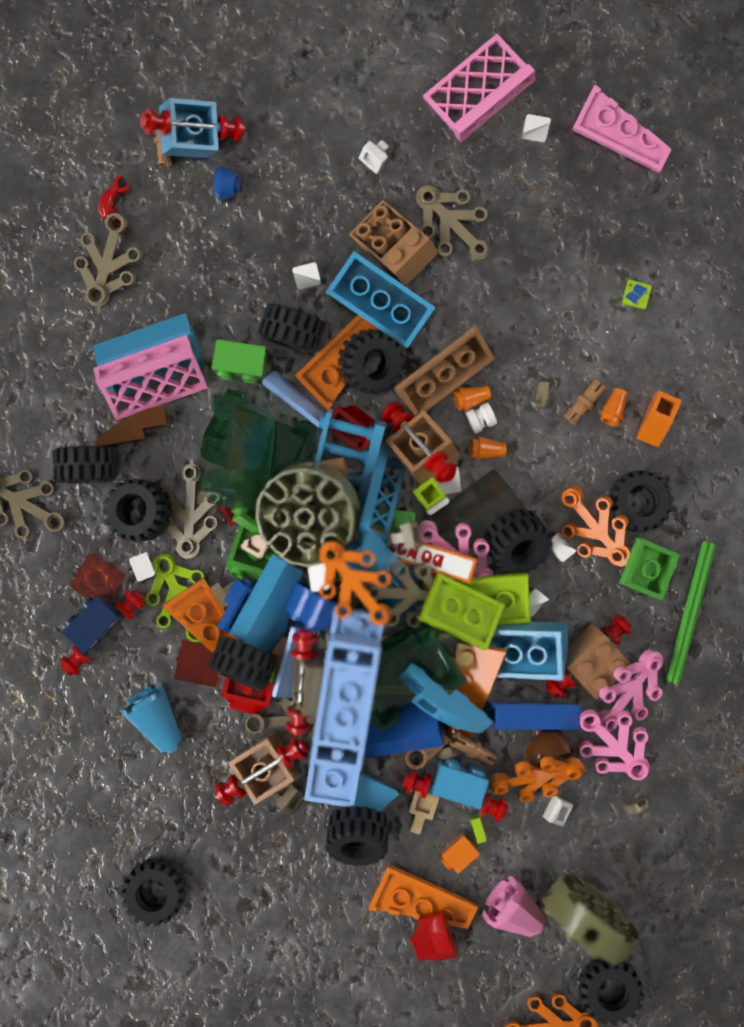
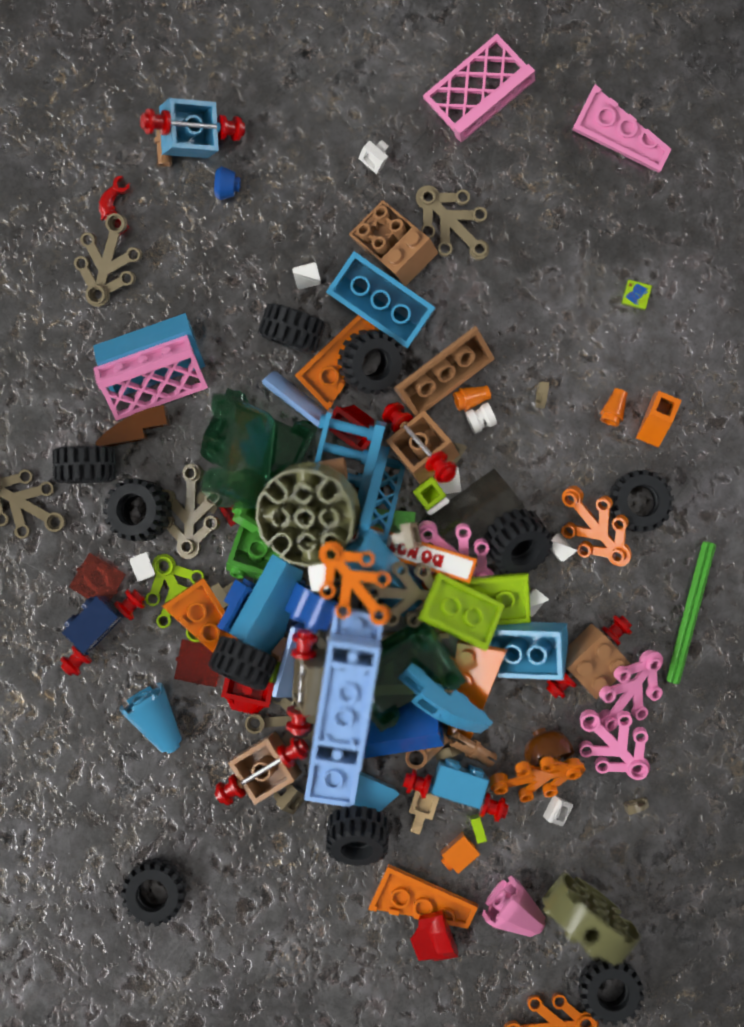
(240, 361): bright green brick -> none
(255, 546): tile -> none
(484, 448): orange cone -> none
(533, 715): blue slope -> none
(536, 128): white slope -> none
(584, 402): medium nougat pin -> none
(649, 569): bright green plate -> none

